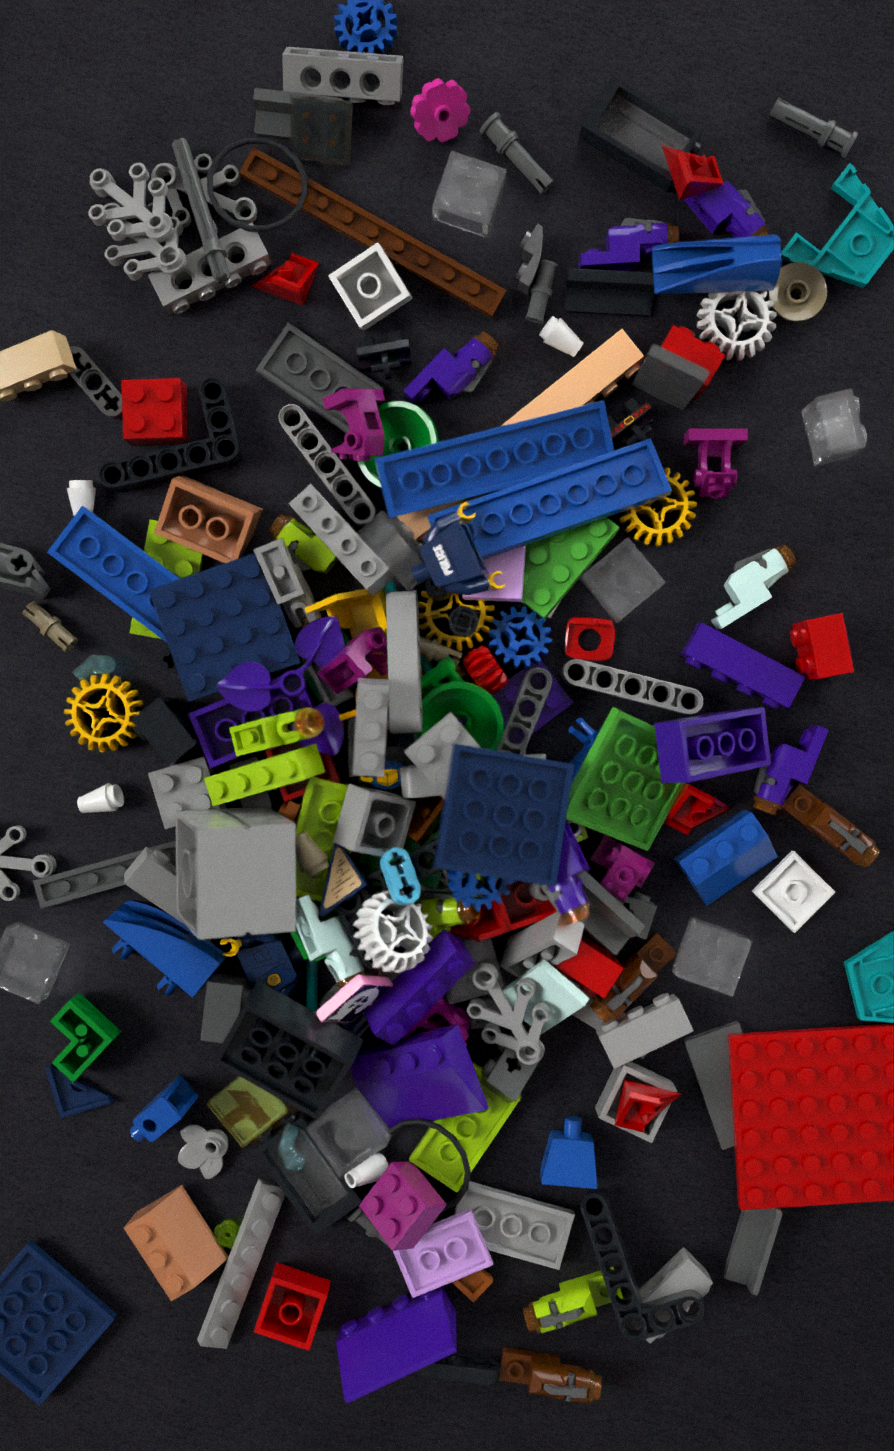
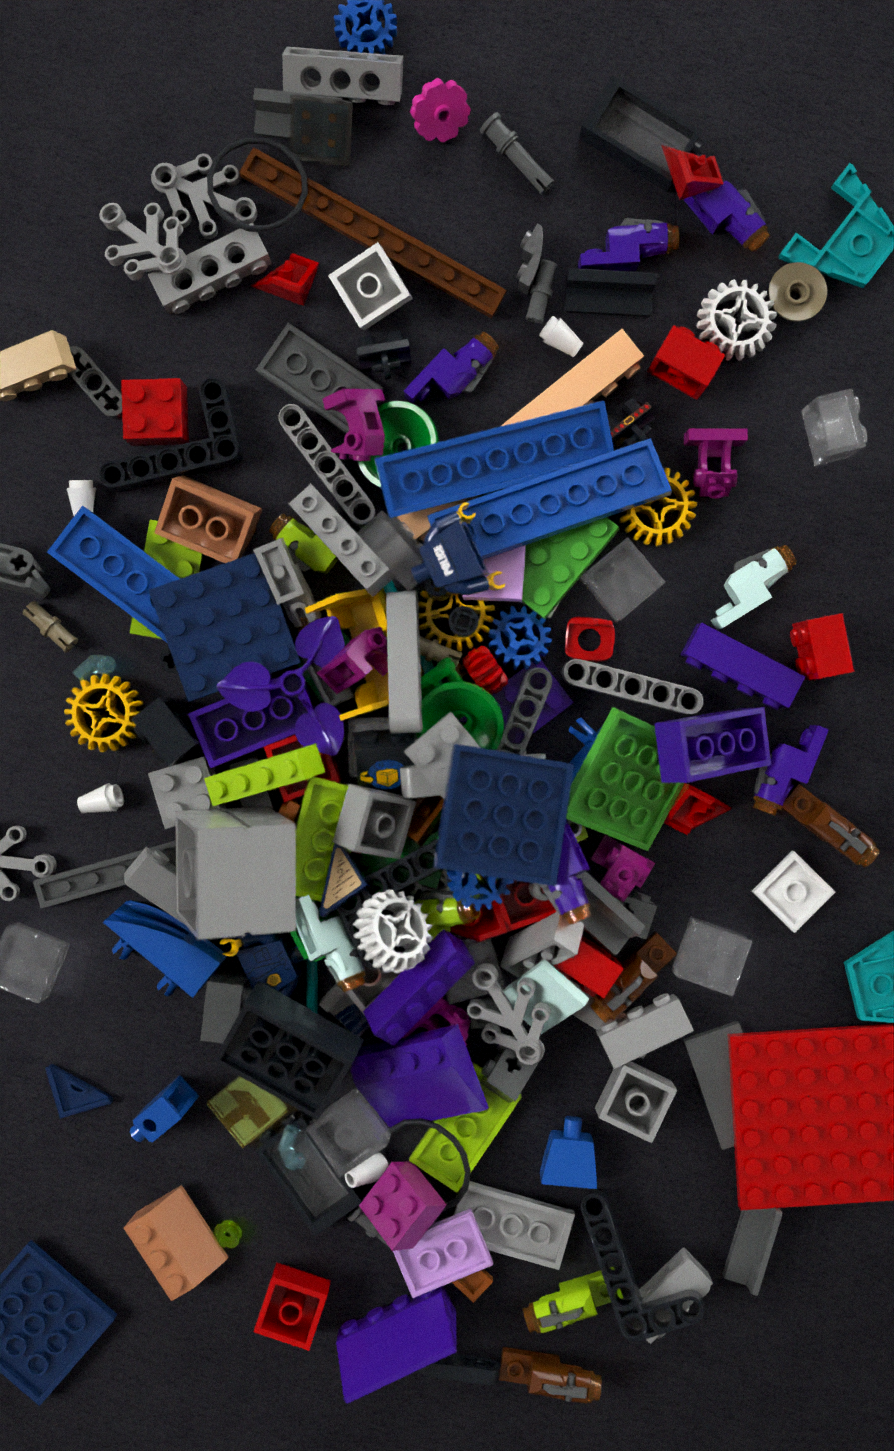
(88, 1032): green brick -> none
(155, 225): light grey plant -> none
(200, 1151): light grey plate -> none
(214, 253): dark grey axle -> none
(241, 1265): light grey plate -> none
(276, 730): lime plate -> none
(309, 855): dark tan cone -> none
(354, 998): tile -> none
(370, 727): light grey brick -> none
(393, 878): medium azure beam -> none
(469, 194): clear brick -> none
(641, 1104): red slope -> none
(669, 377): dark grey tile -> none
(717, 265): blue piece -> none
(726, 856): blue slope -> none
(825, 132): dark grey pin -> none

